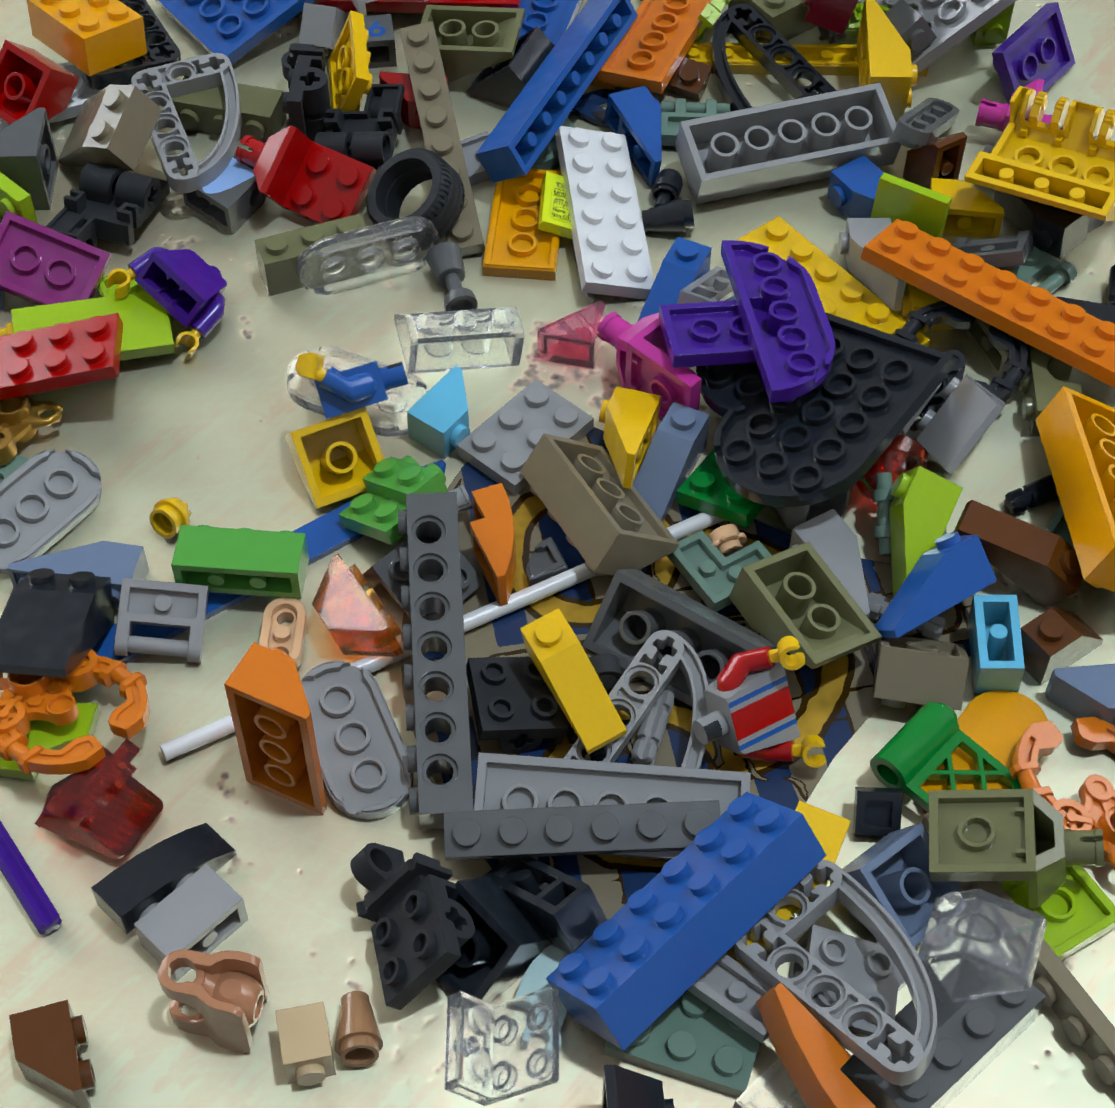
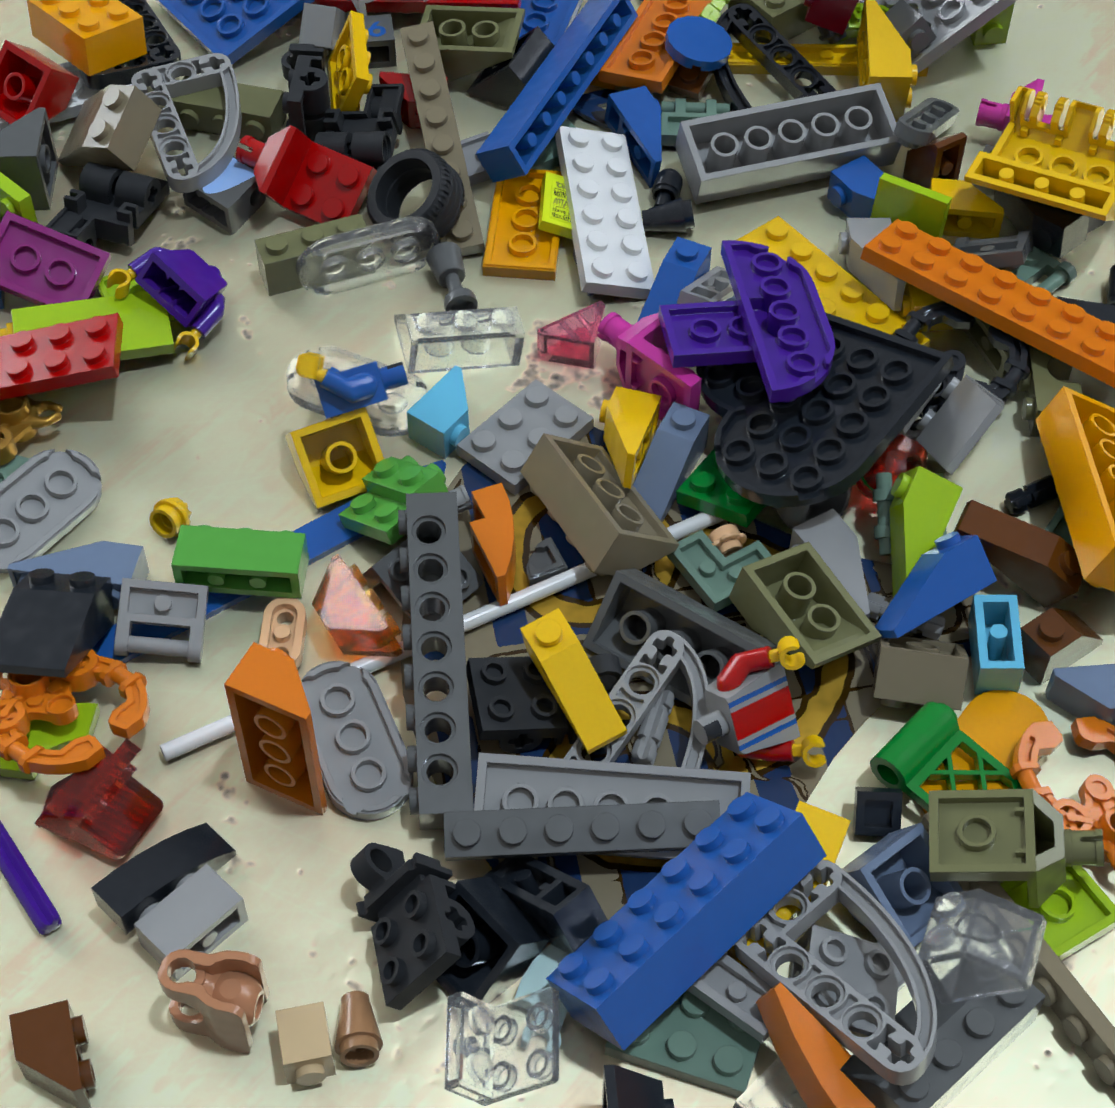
(698, 43): none -> blue tile
(1034, 52): dark purple plate -> none

